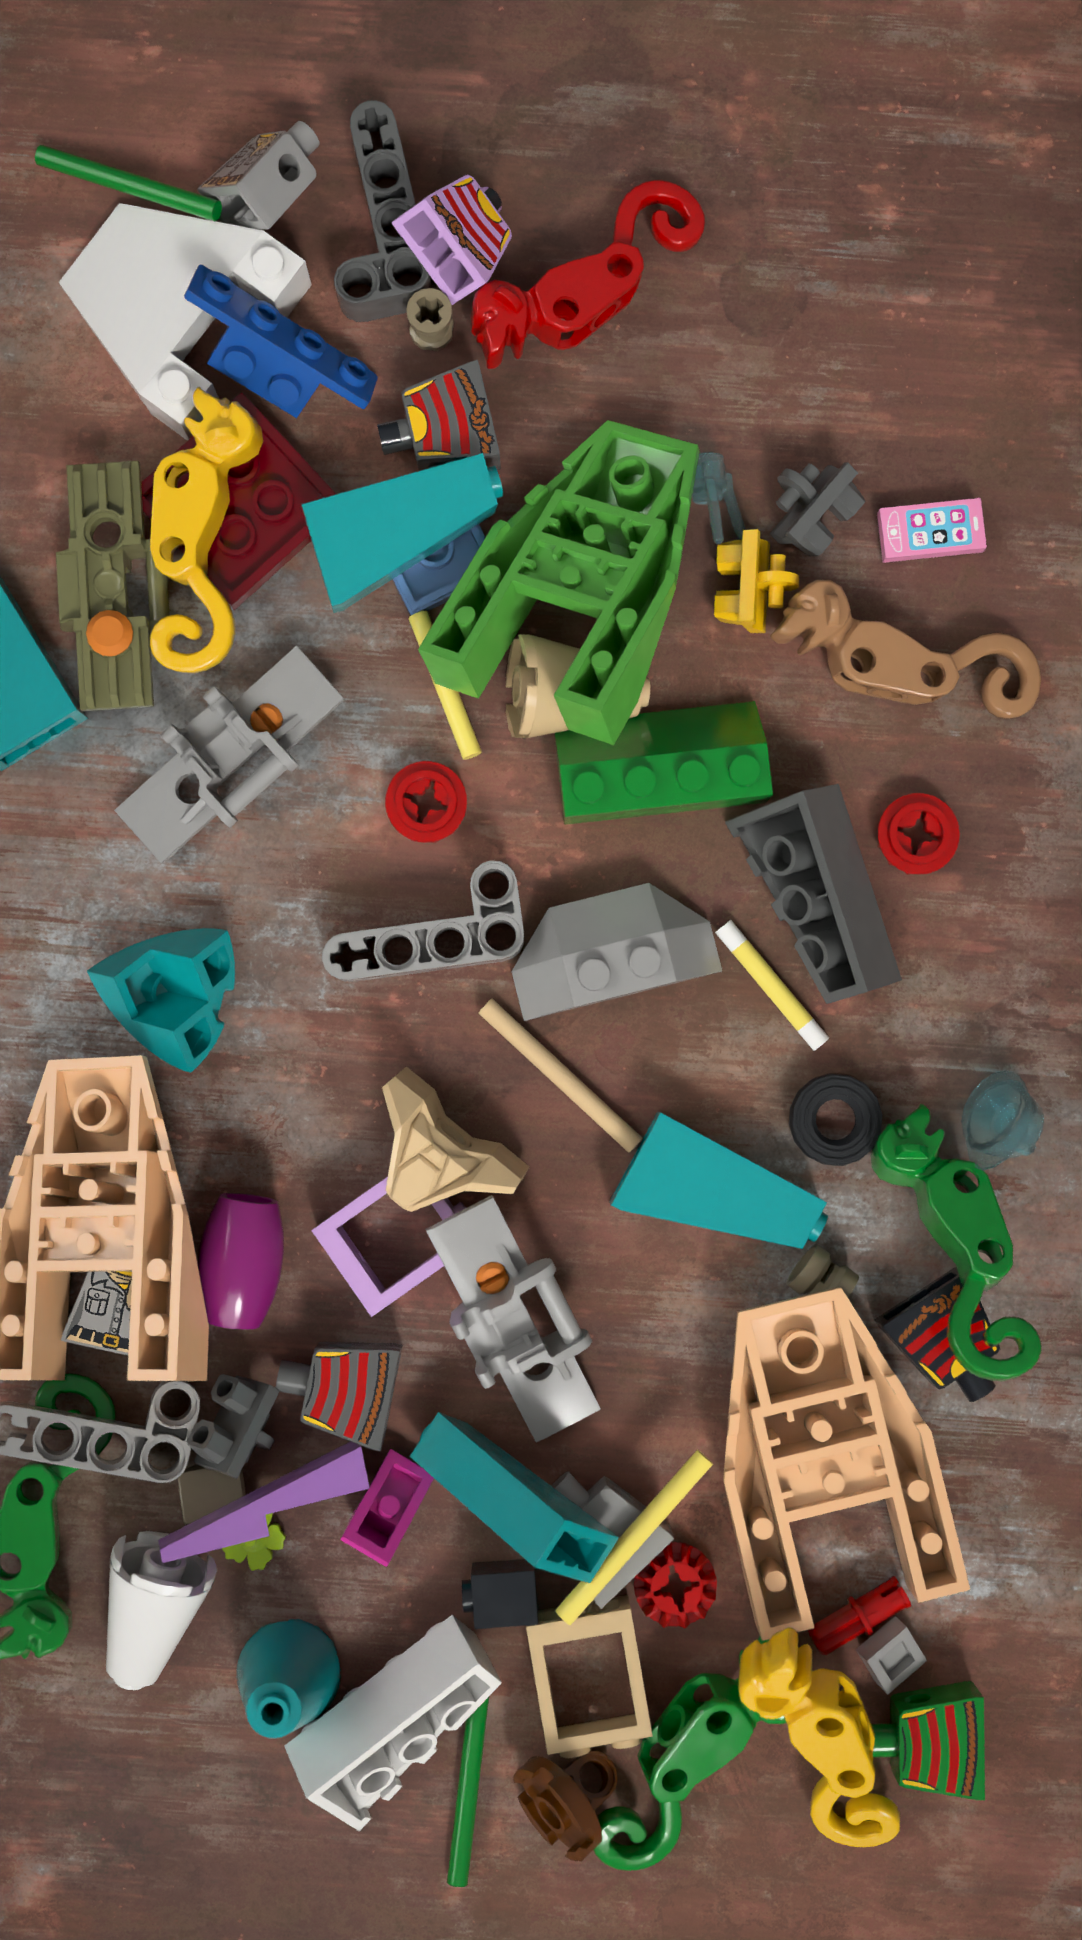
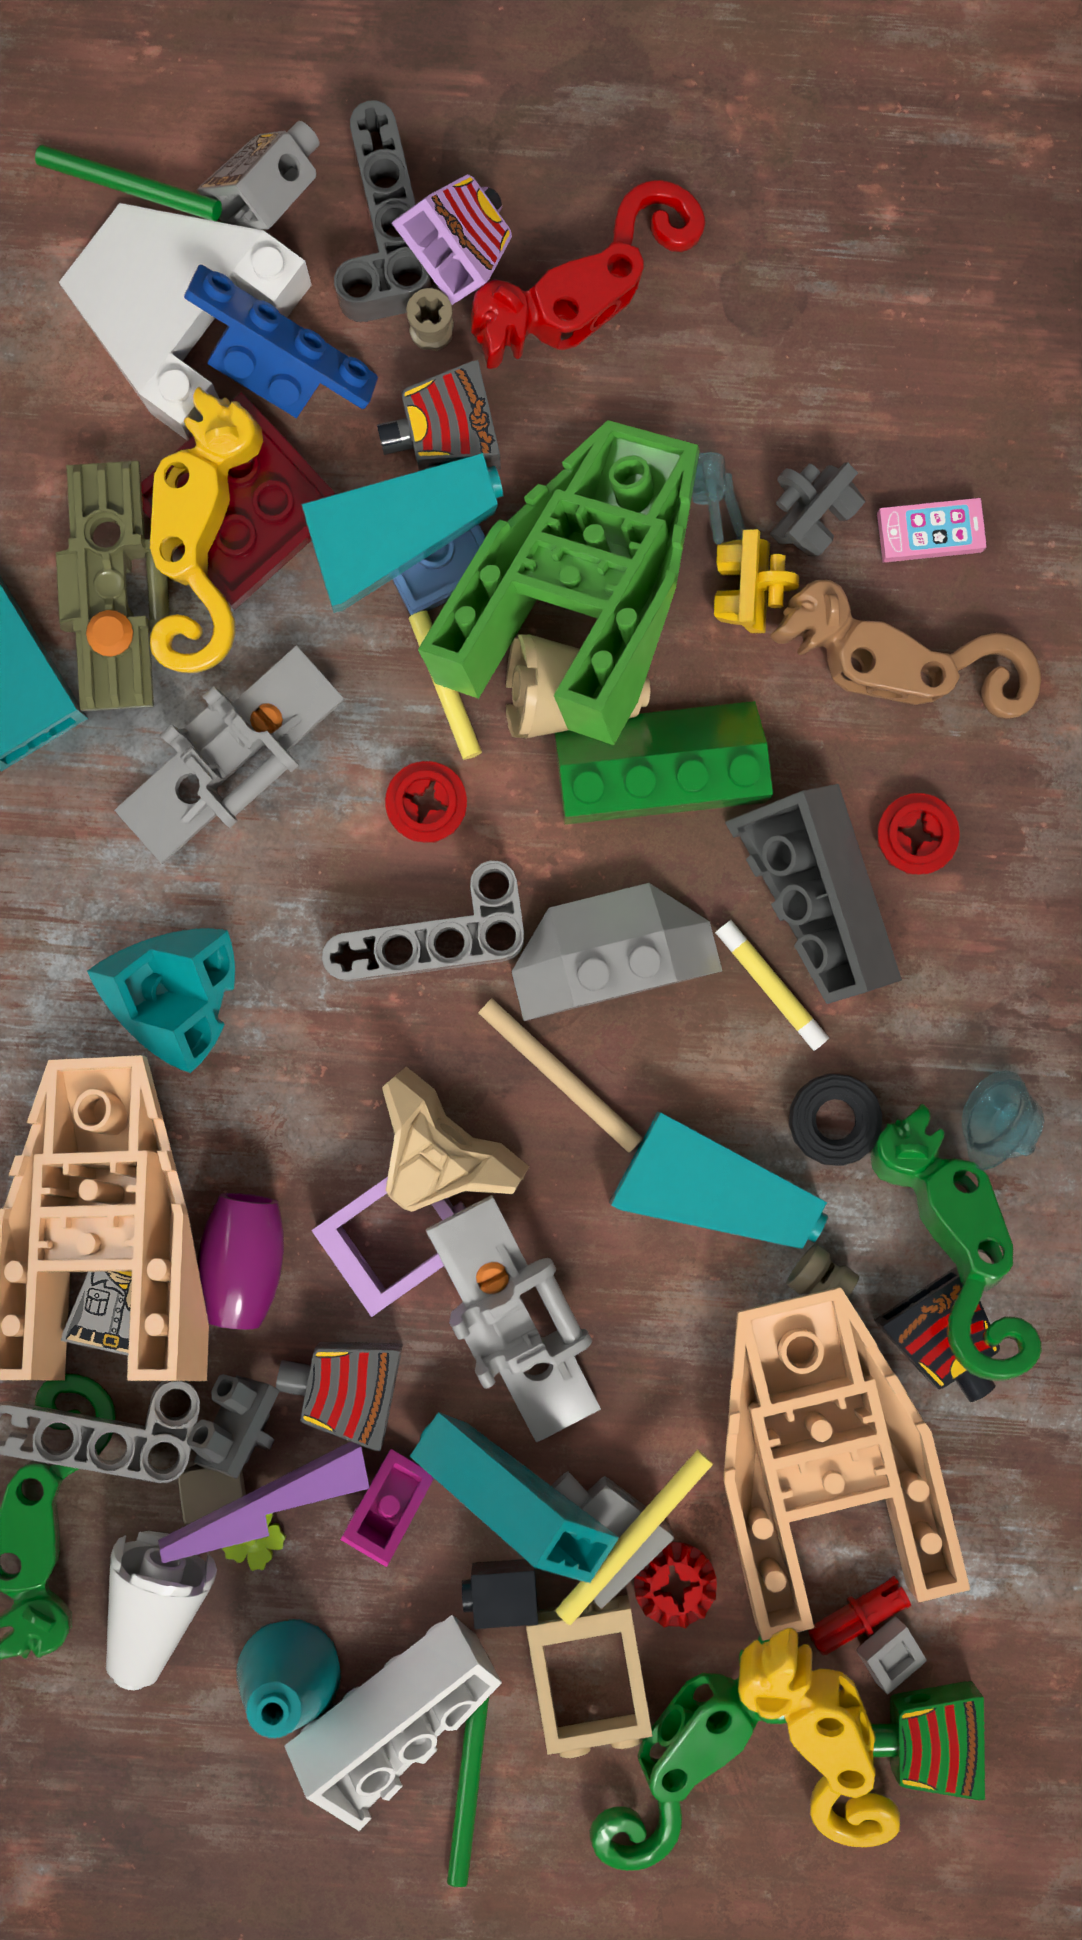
(560, 1804): reddish brown tile -> none

